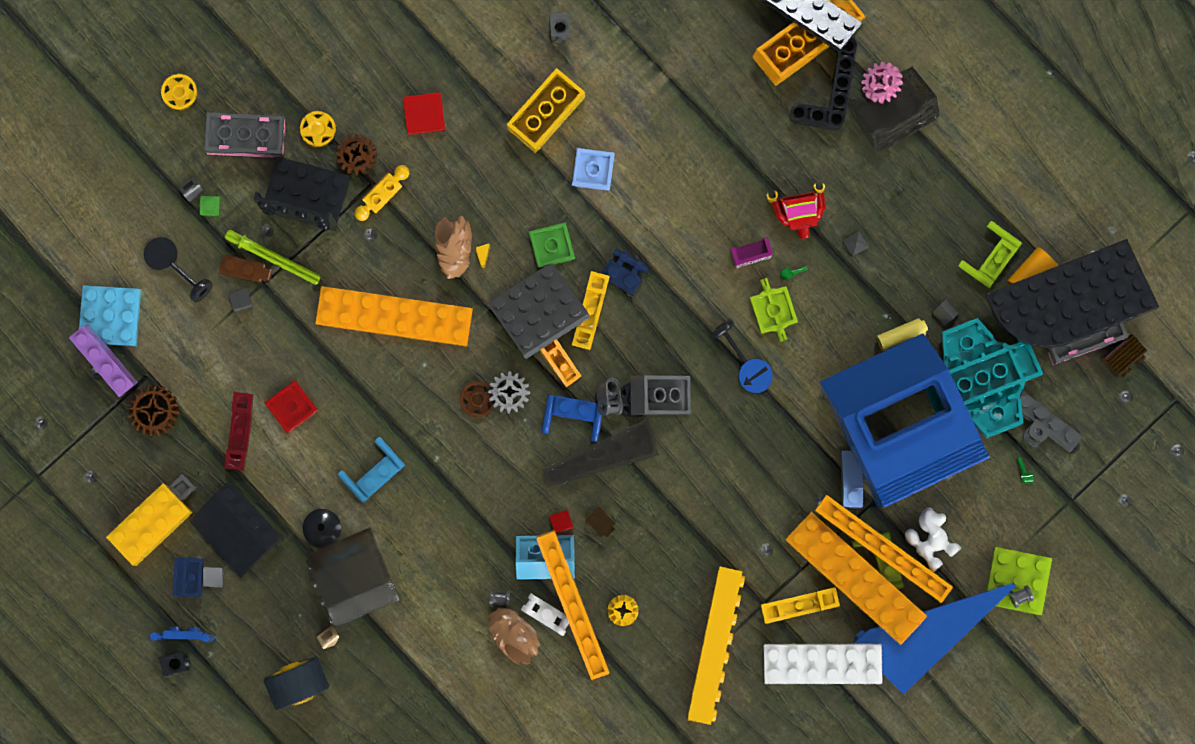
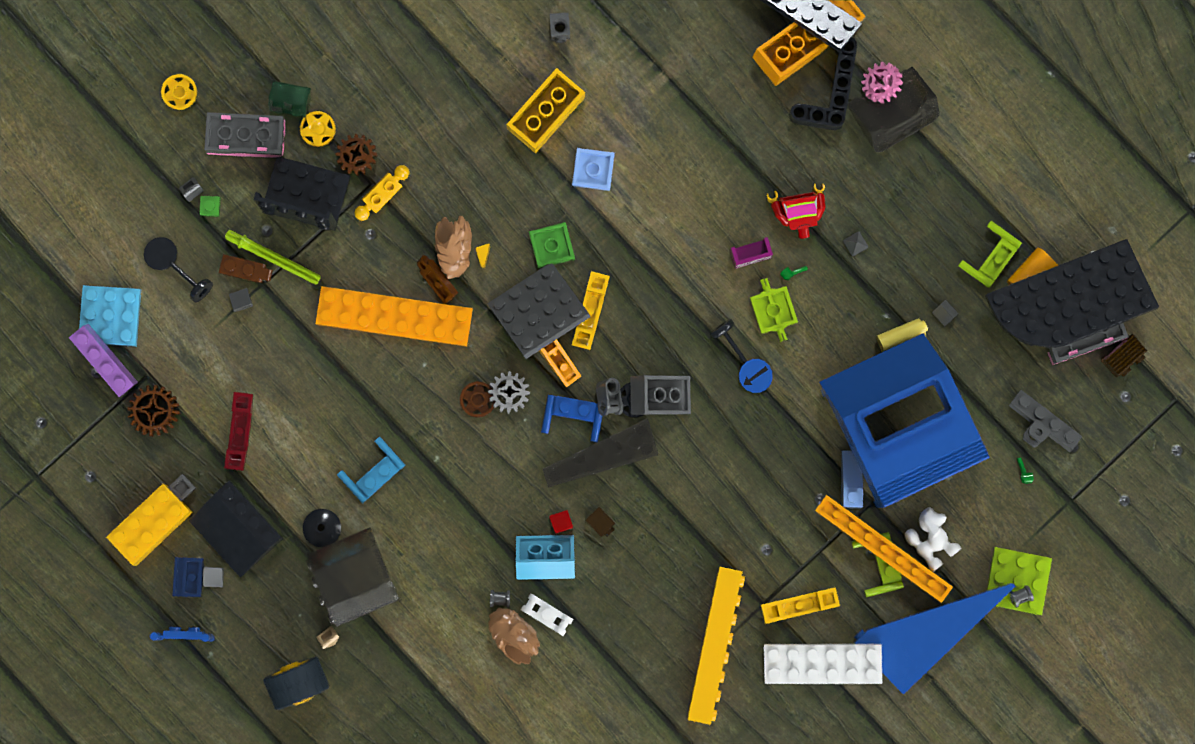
(165, 663): black brick -> none
(289, 99): none -> clear green brick
(291, 406): red tile -> none
(424, 113): red tile -> none
(436, 279): none -> reddish brown hinge
(572, 604): light orange plate -> none
(622, 277): dark blue plate -> none
(628, 618): yellow gear -> none
(856, 578): light orange plate -> none
(986, 376): teal plate -> none

